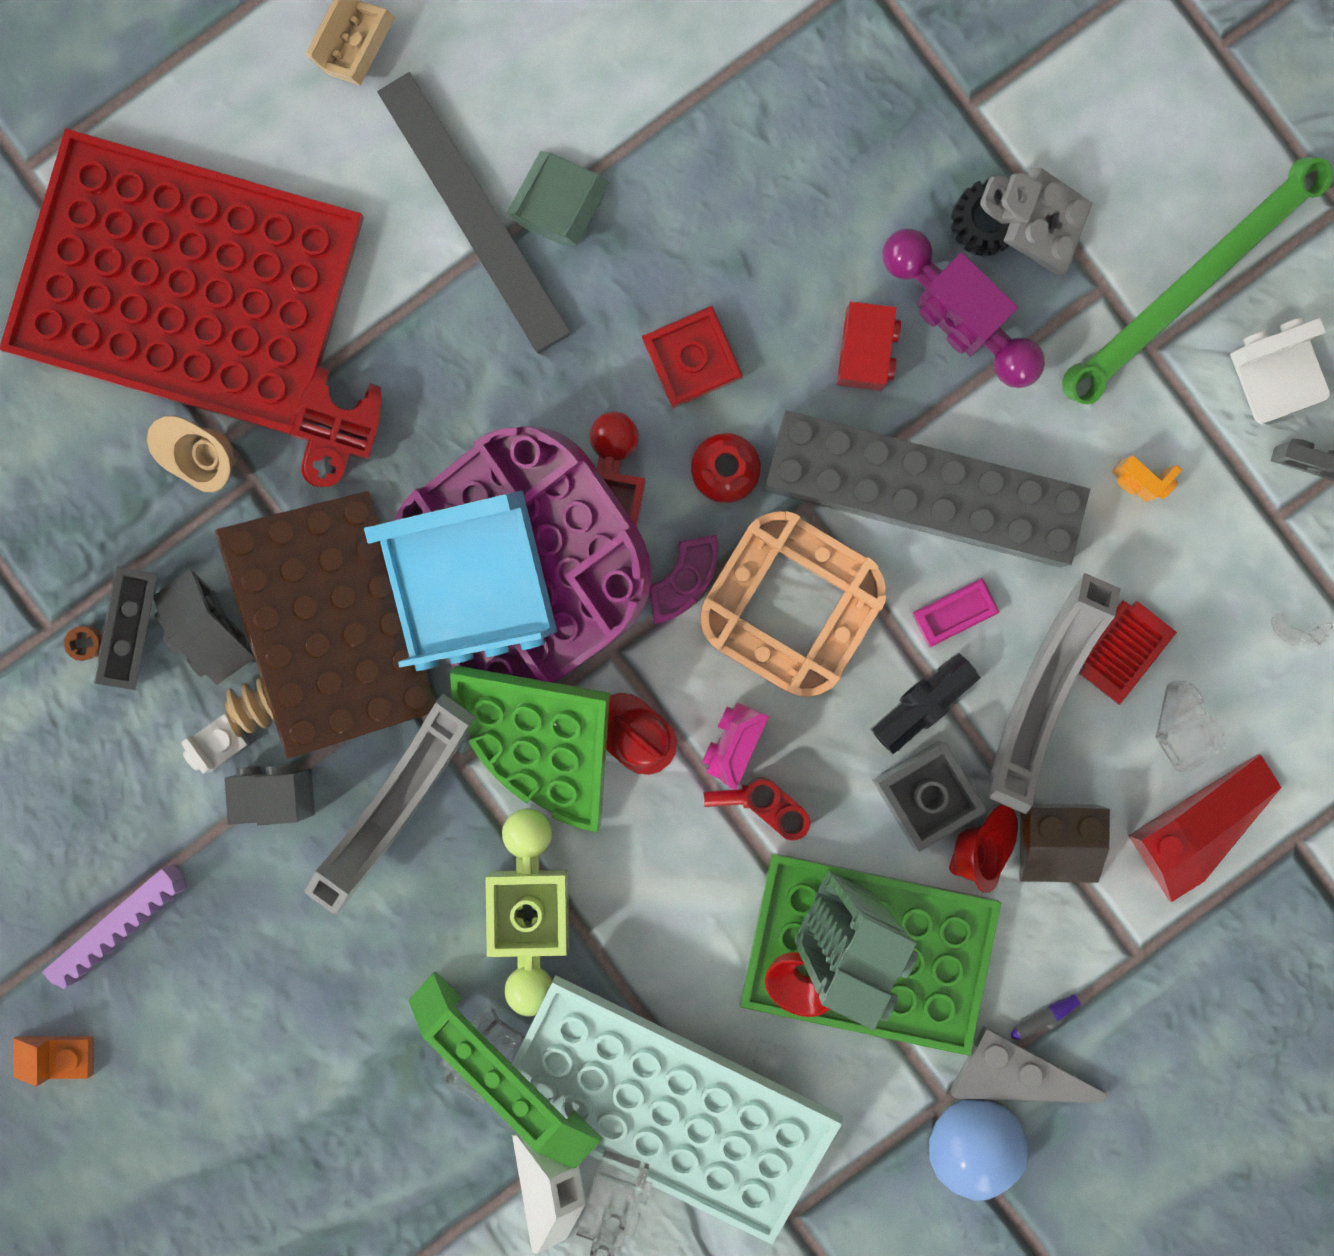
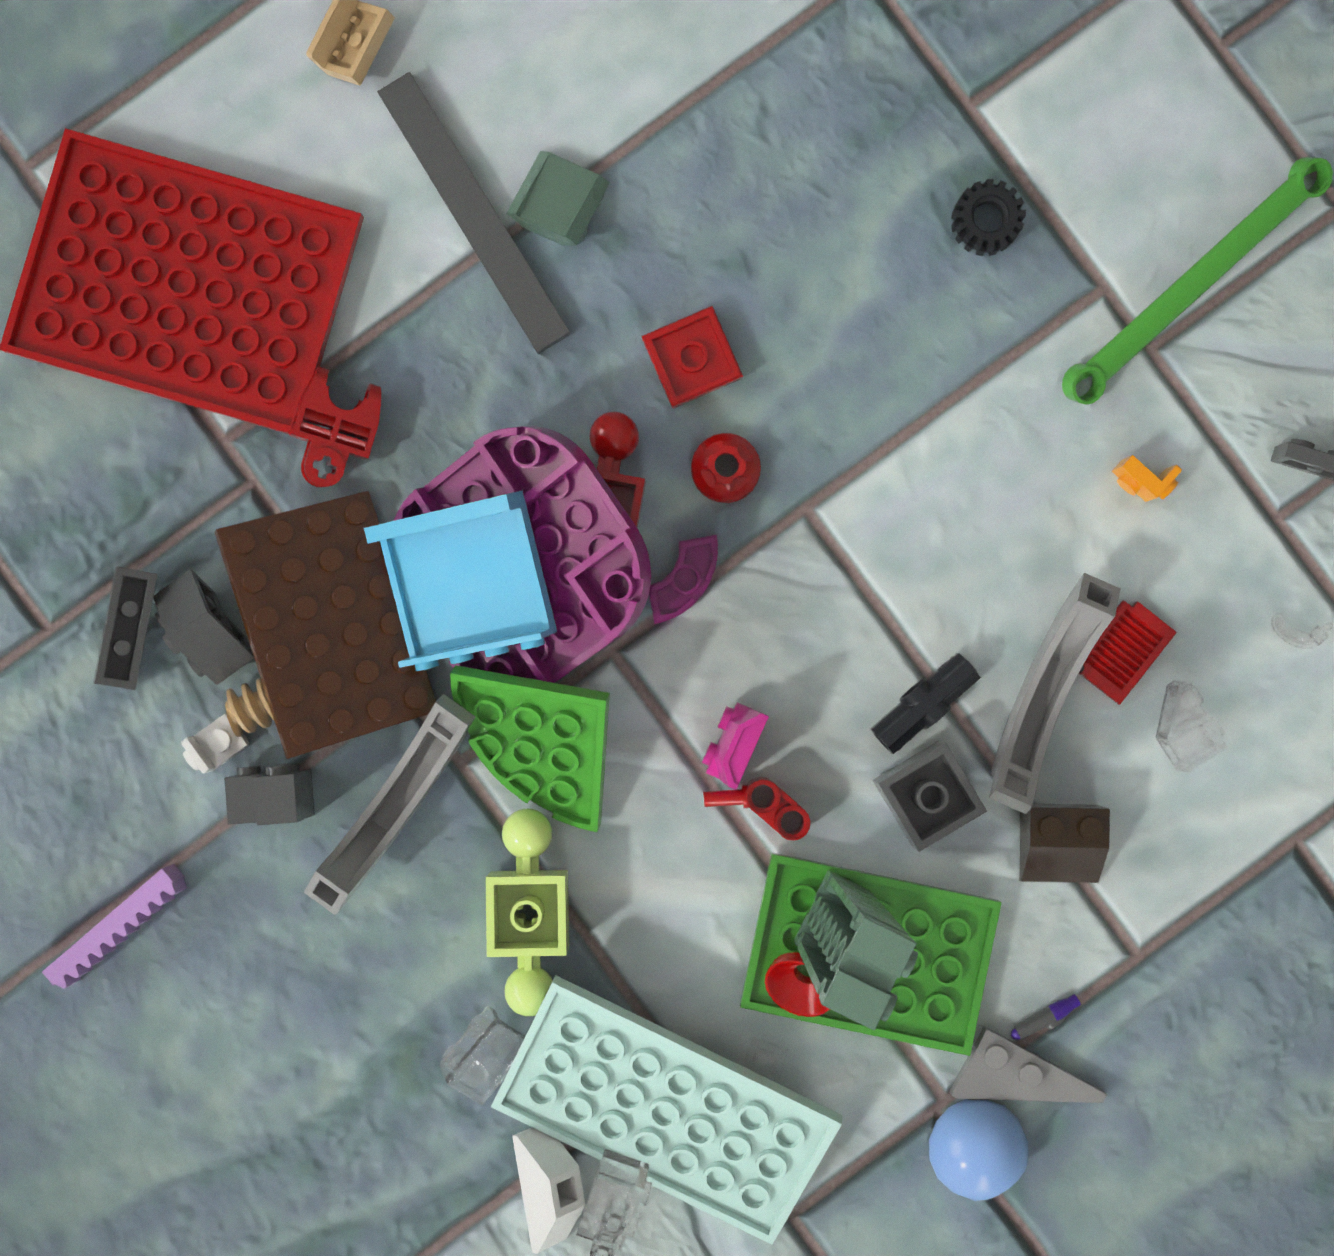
(52, 1058): orange slope -> none
(75, 634): dark orange bush -> none
(191, 452): tan piece -> none
(497, 1078): bright green slope -> none
(639, 735): red piece -> none
(821, 555): light nougat plate -> none
(867, 346): red brick -> none
(927, 489): dark grey brick -> none
(955, 612): dark pink tile -> none
(964, 307): magenta brick -> none
(984, 850): red piece -> none
(1026, 204): light grey plate -> none
(1200, 831): red wedge -> none
(1281, 370): white bracket -> none

